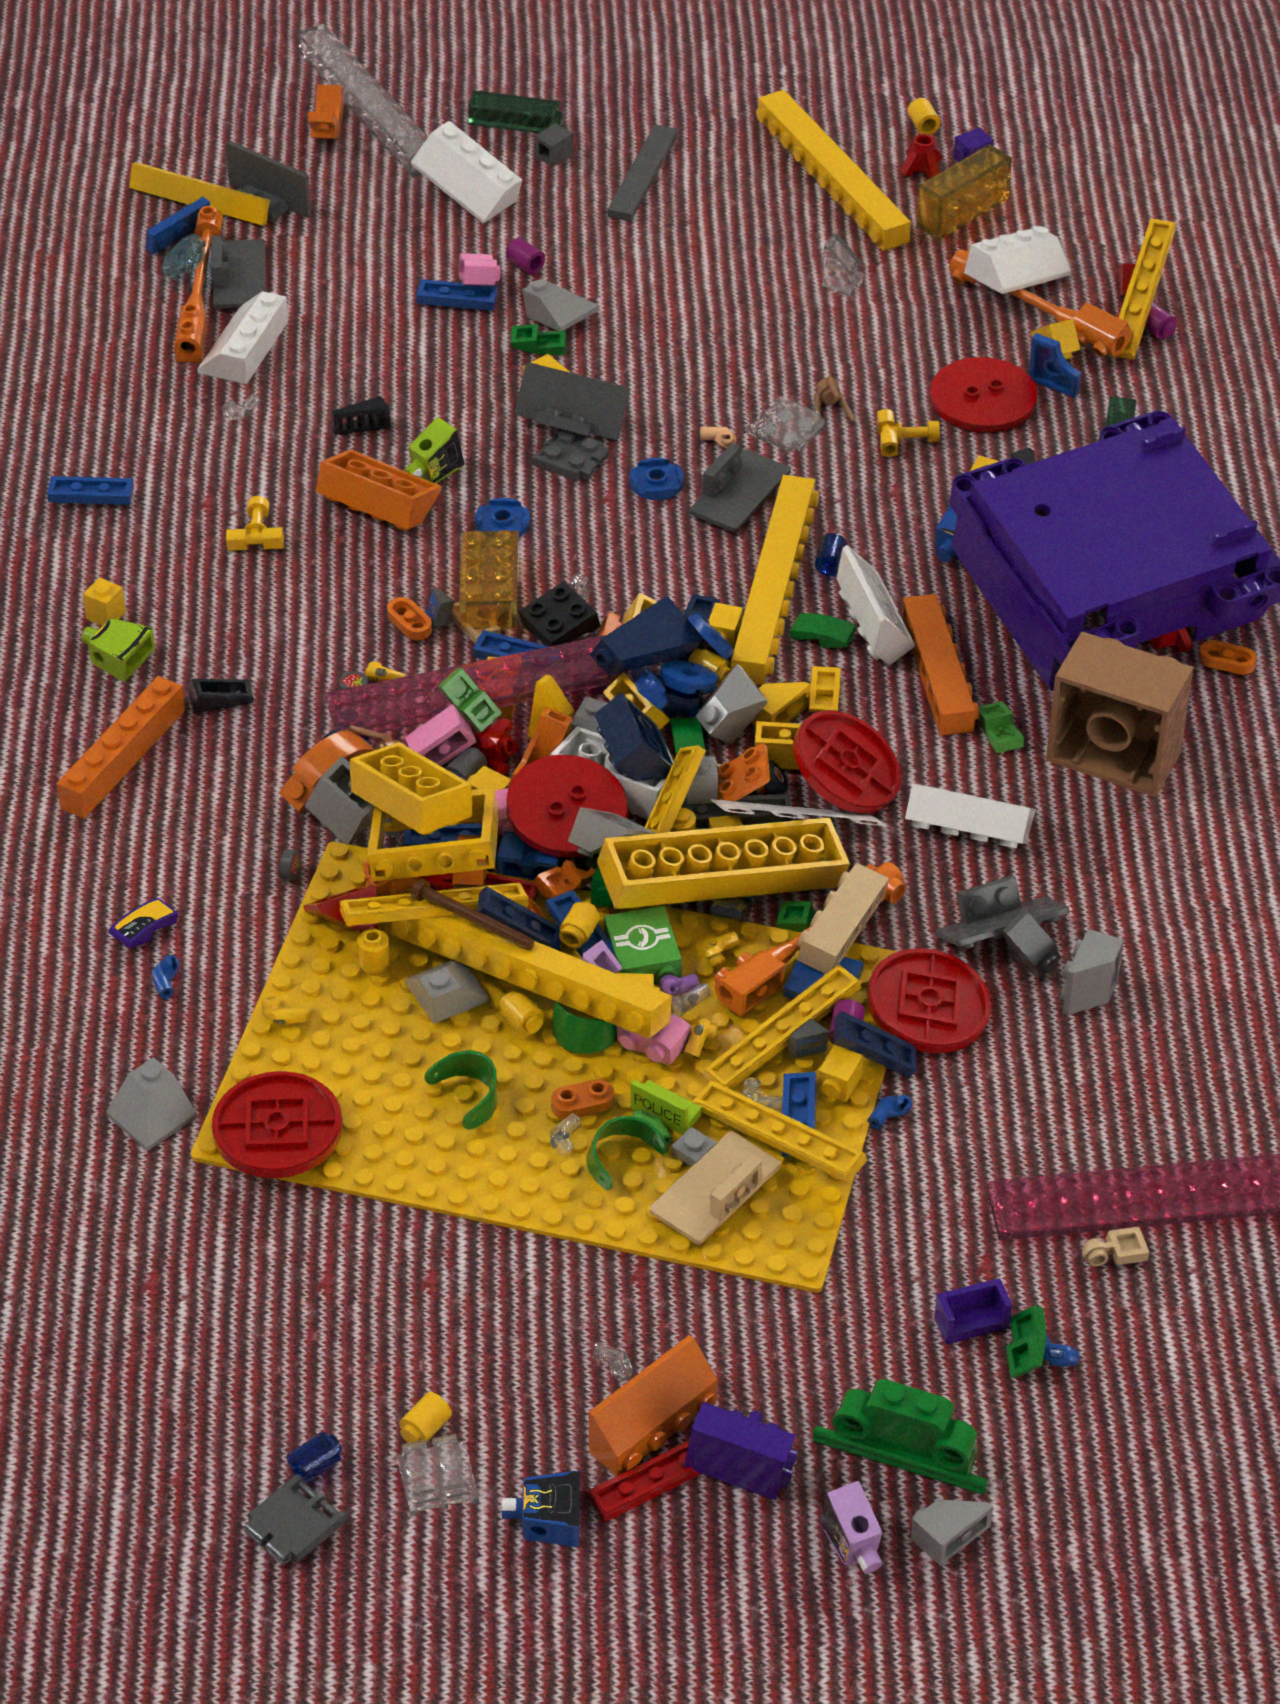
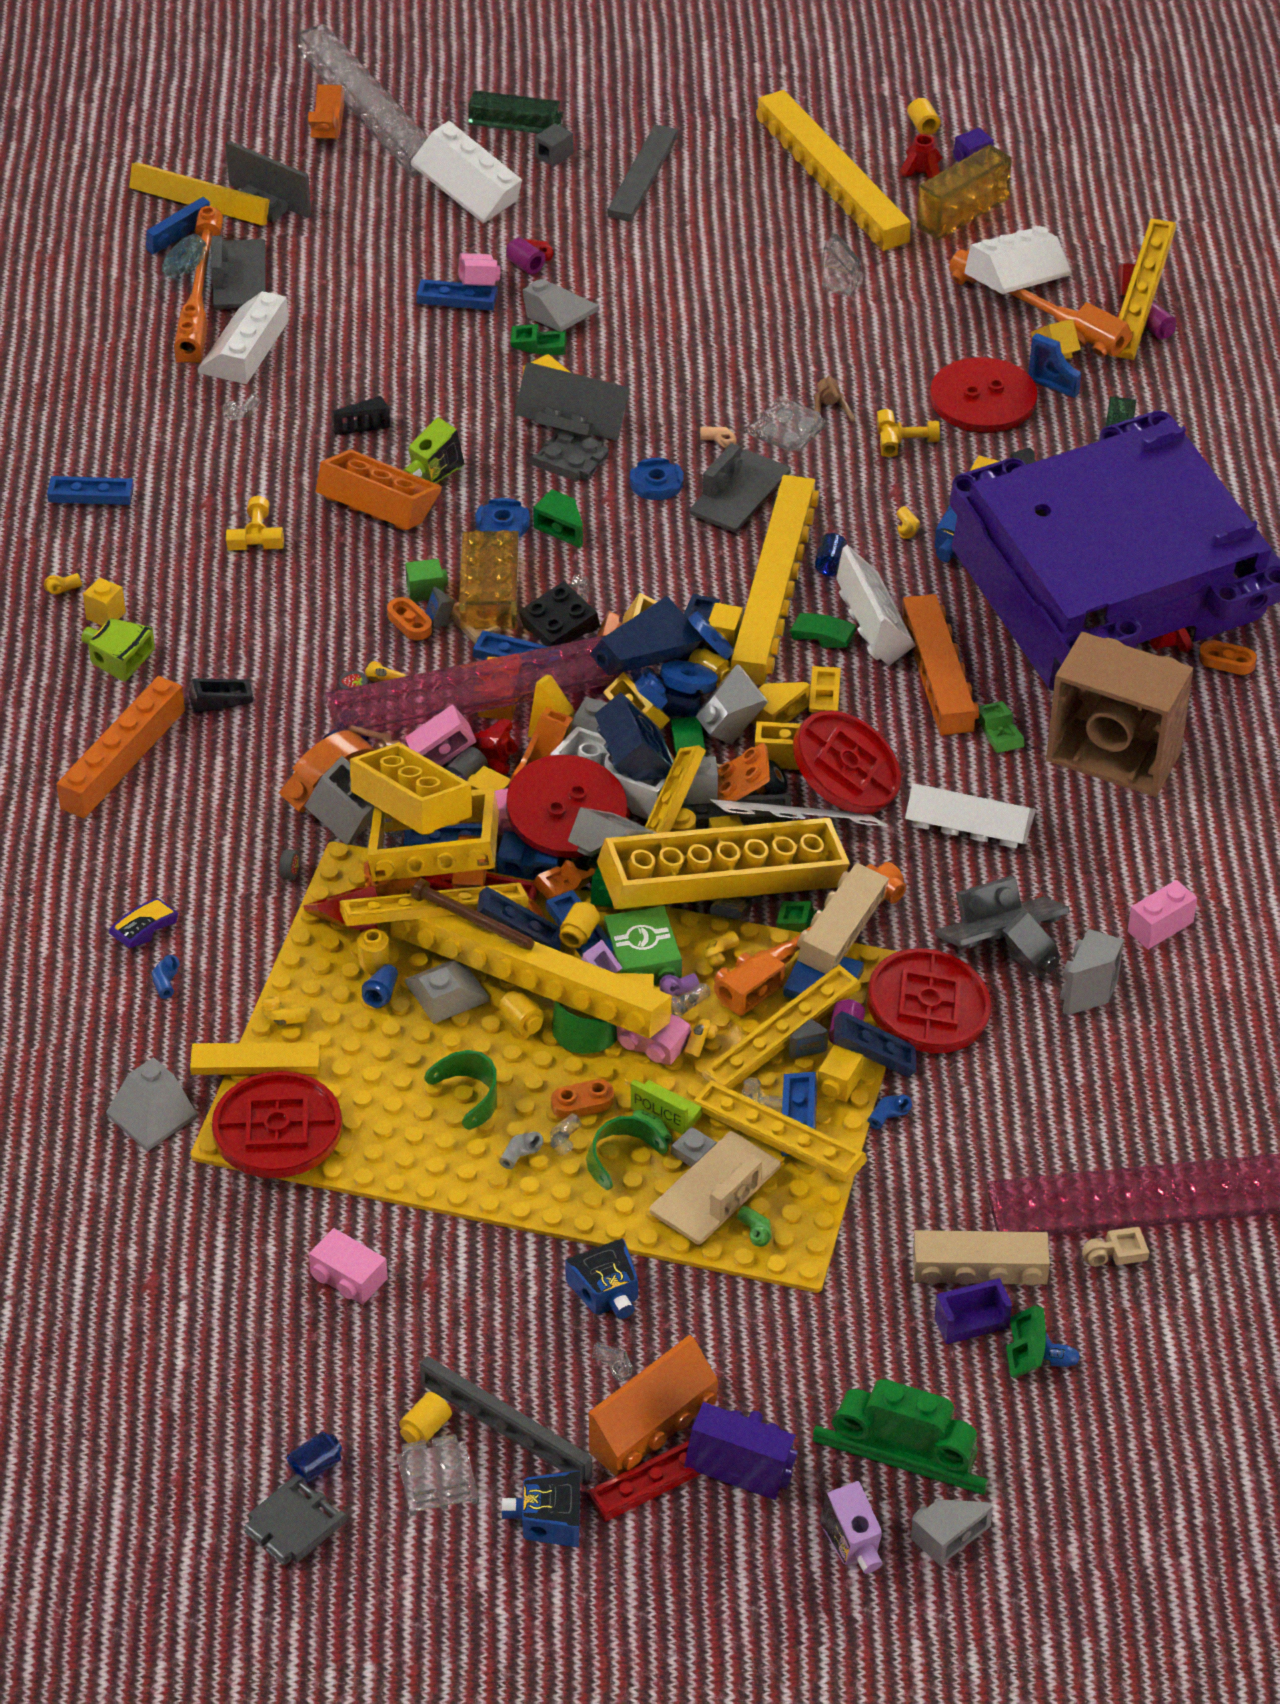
(57, 584): none -> yellow arm
(254, 1058): none -> yellow tile
(348, 1266): none -> bright pink brick
(380, 986): none -> blue cone
(423, 576): none -> bright green brick
(469, 699): bright green slope -> none
(505, 1419): none -> dark grey tile
(520, 1146): none -> light grey arm
(542, 246): none -> red arm
(559, 517): none -> green slope
(604, 1279): none -> torso
(759, 1226): none -> bright green arm
(910, 523): none -> yellow arm
(980, 1257): none -> tan brick
(1162, 914): none -> bright pink brick

